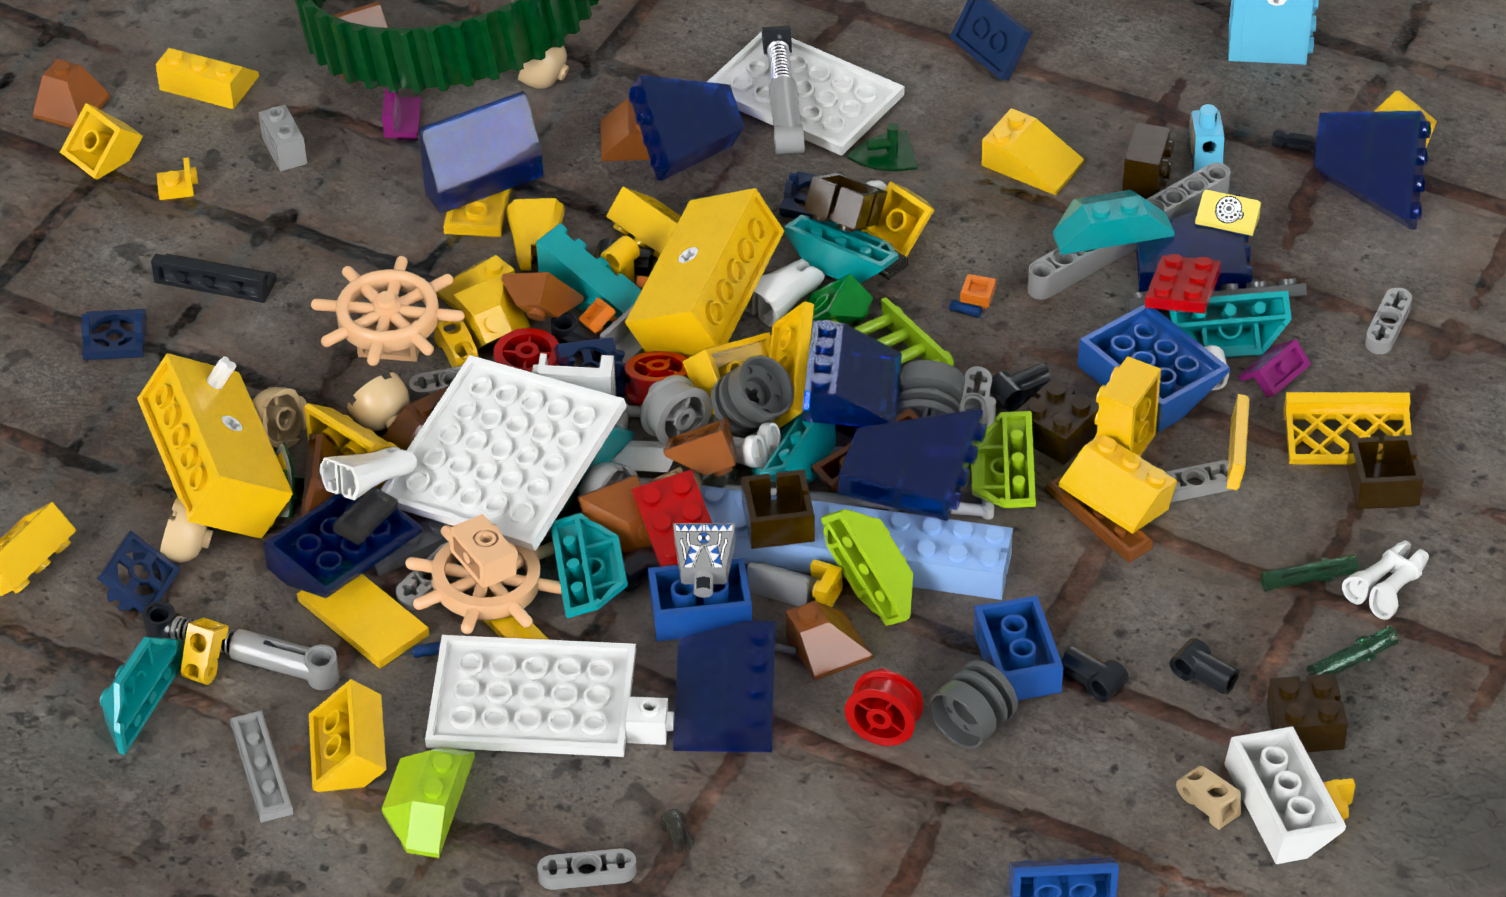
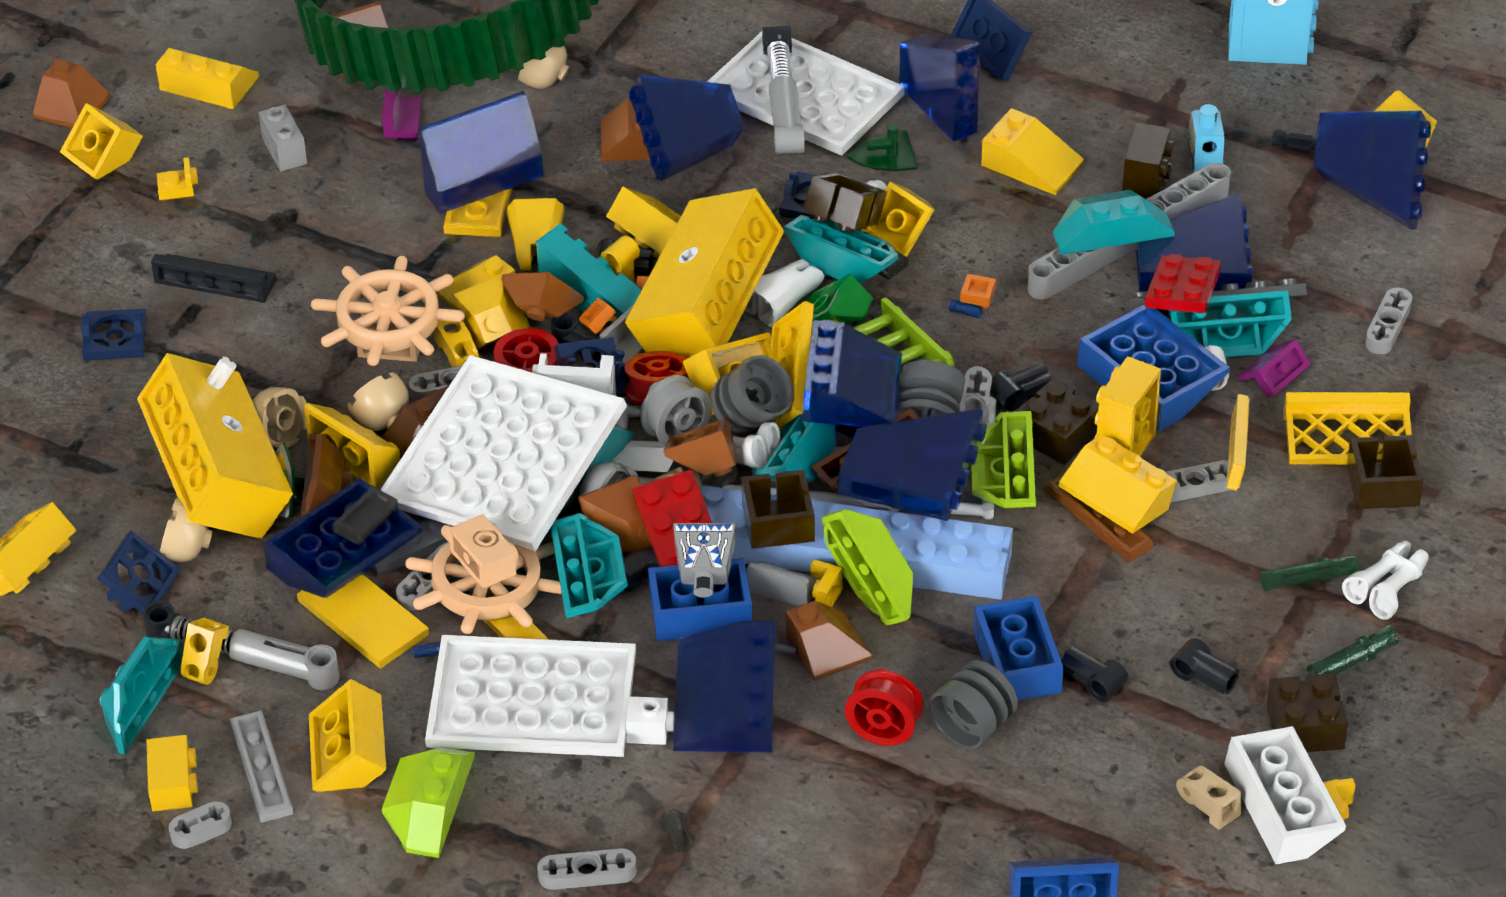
(170, 773): none -> yellow brick
(200, 825): none -> light grey beam
(361, 472): white piece -> none
(943, 80): none -> clear blue slope
(1228, 212): light yellow slope -> none

